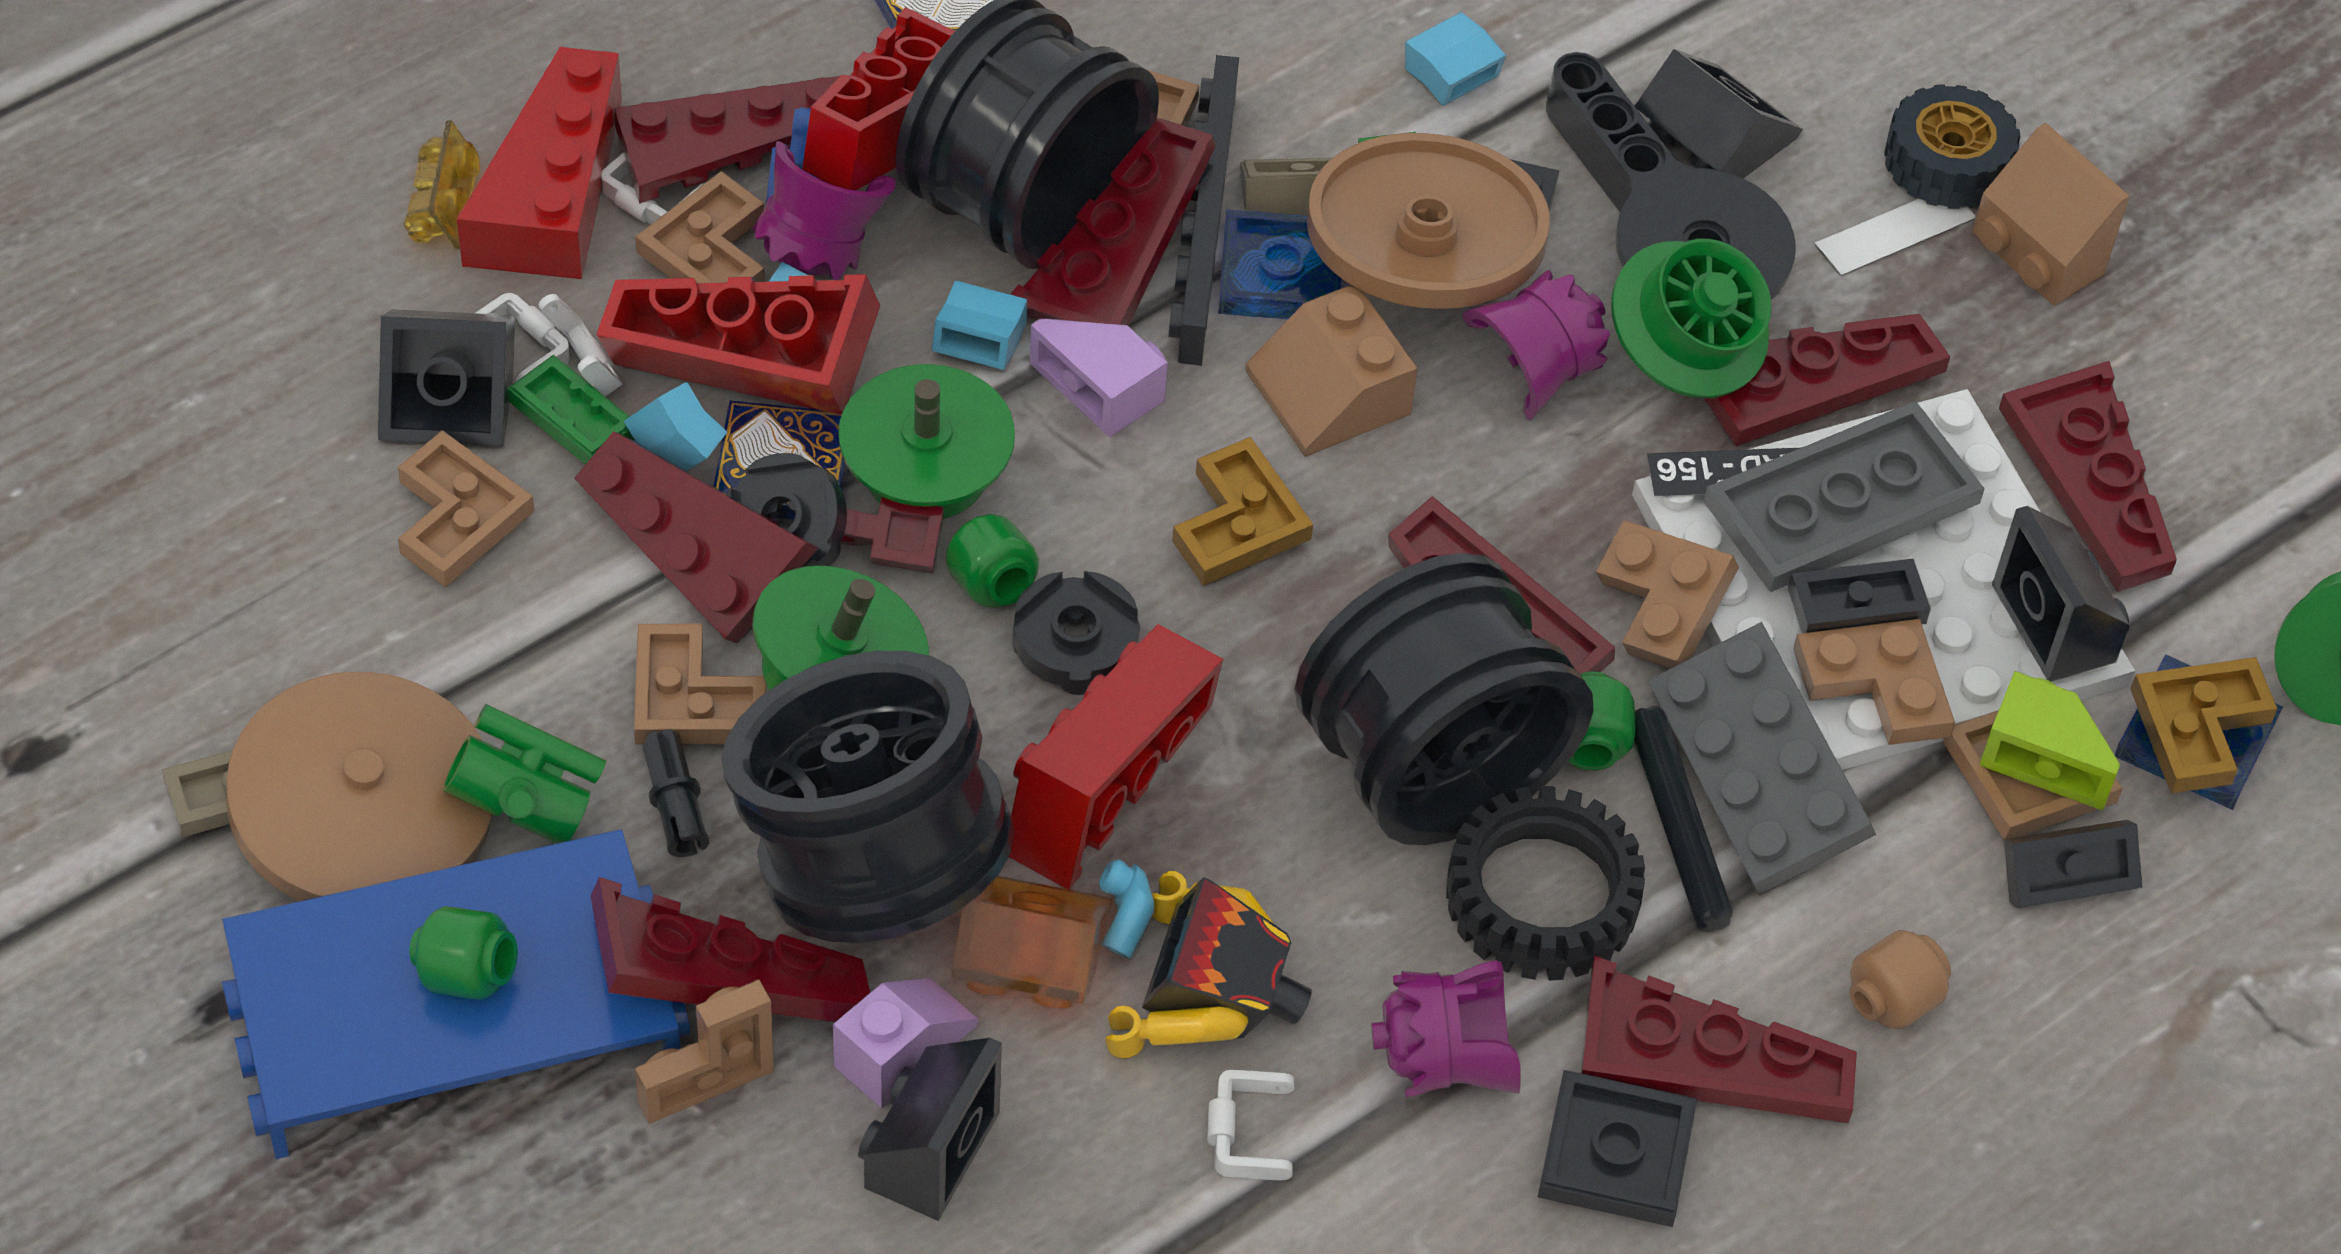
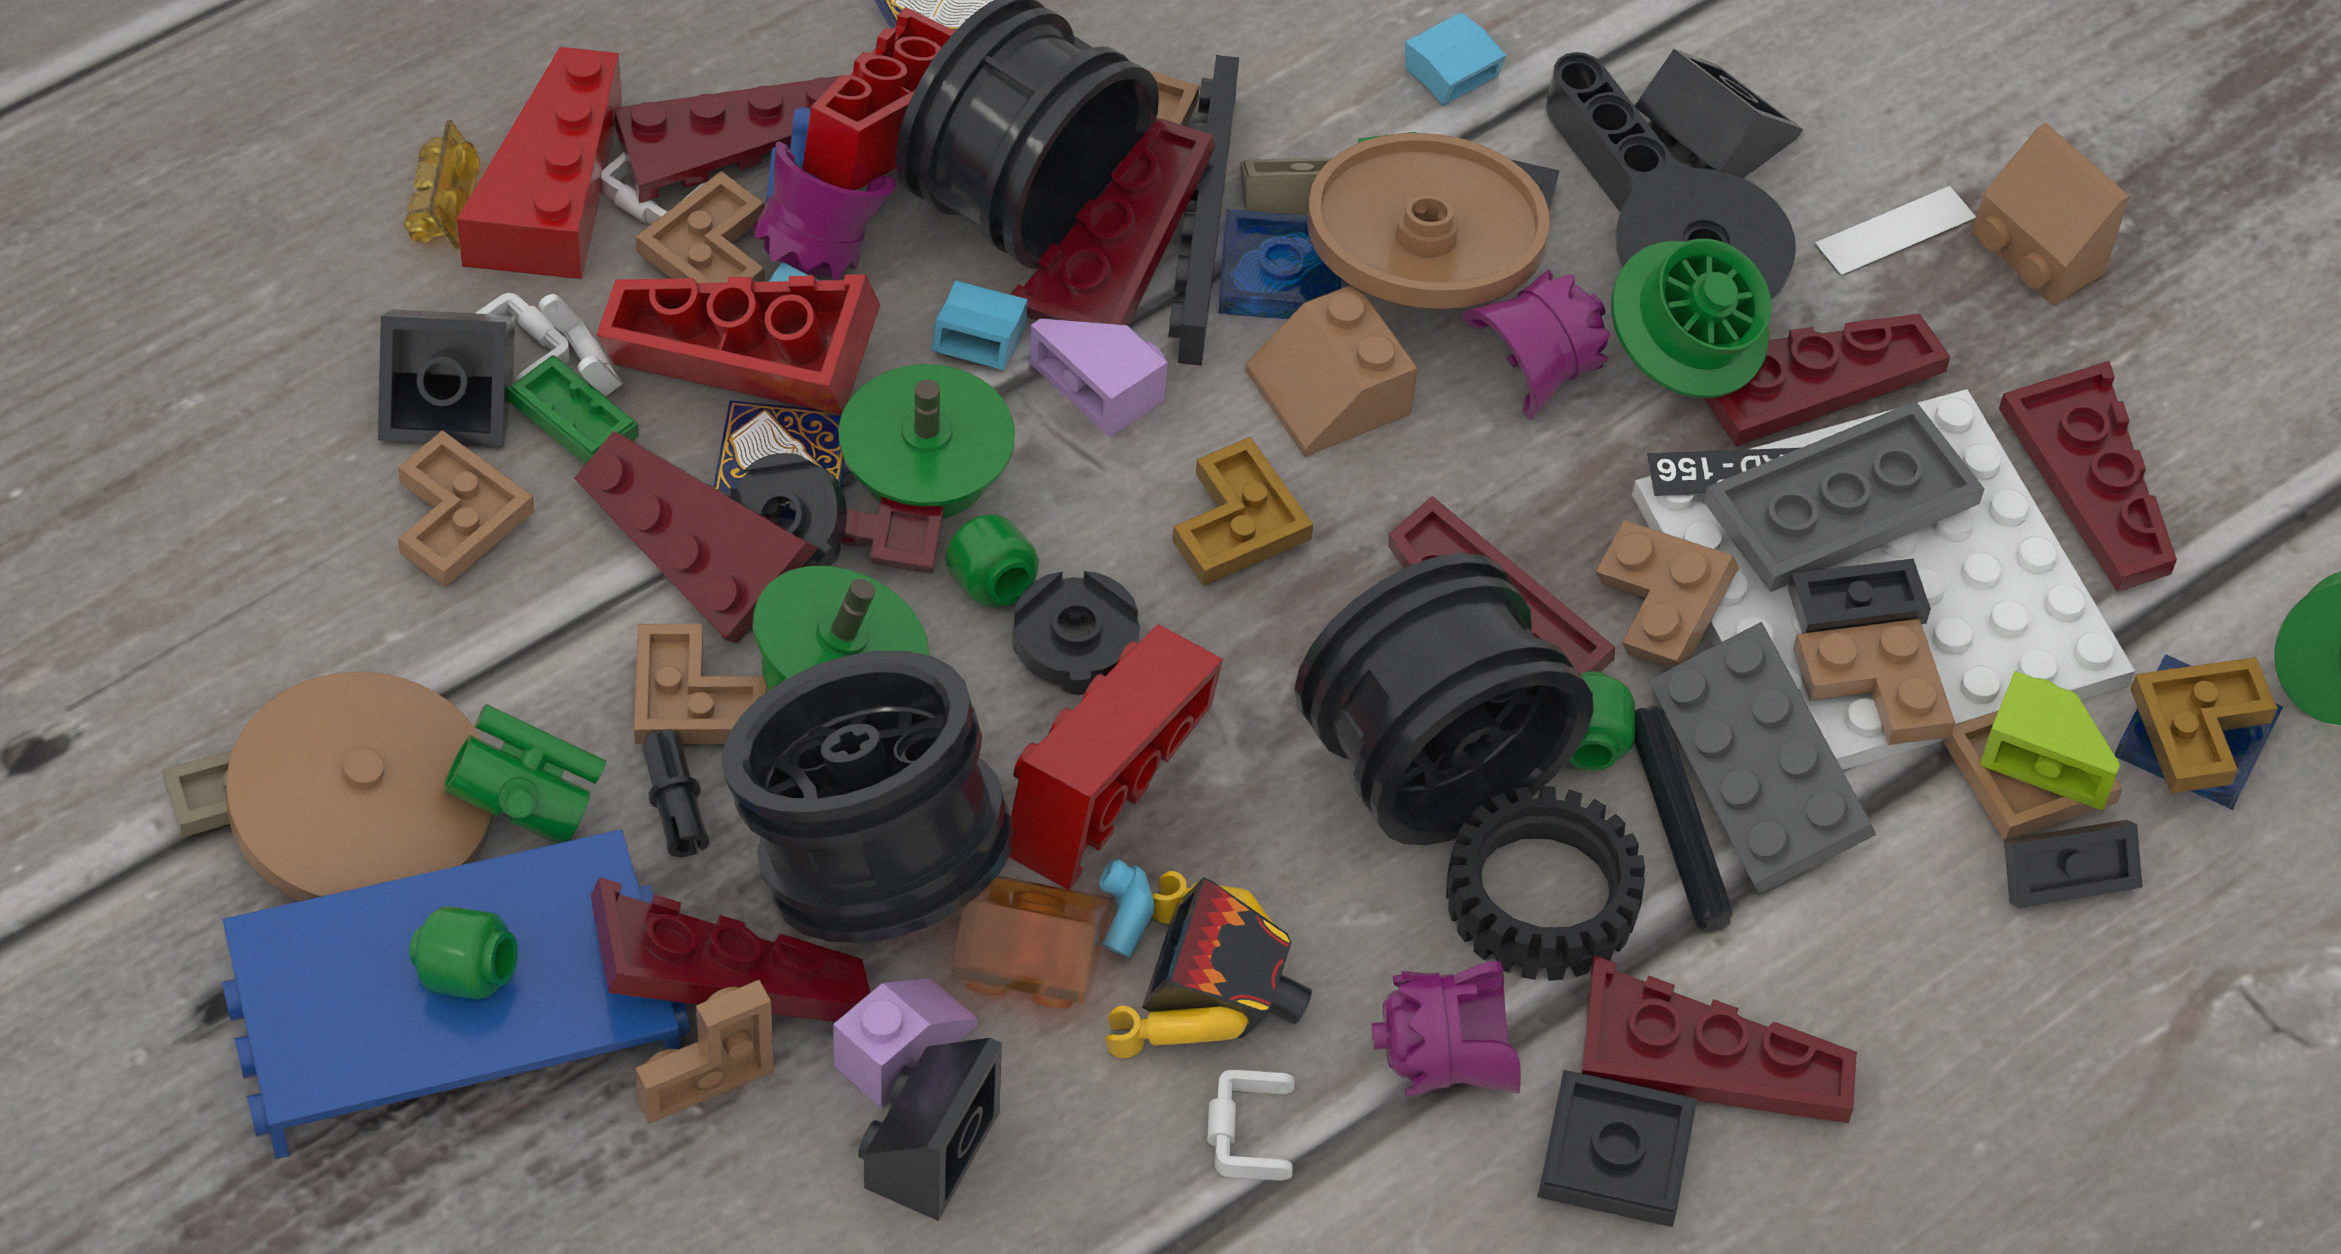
(676, 428): medium azure piece -> none
(1900, 978): medium nougat head -> none
(1949, 144): black wheel -> none
(2058, 597): black slope -> none

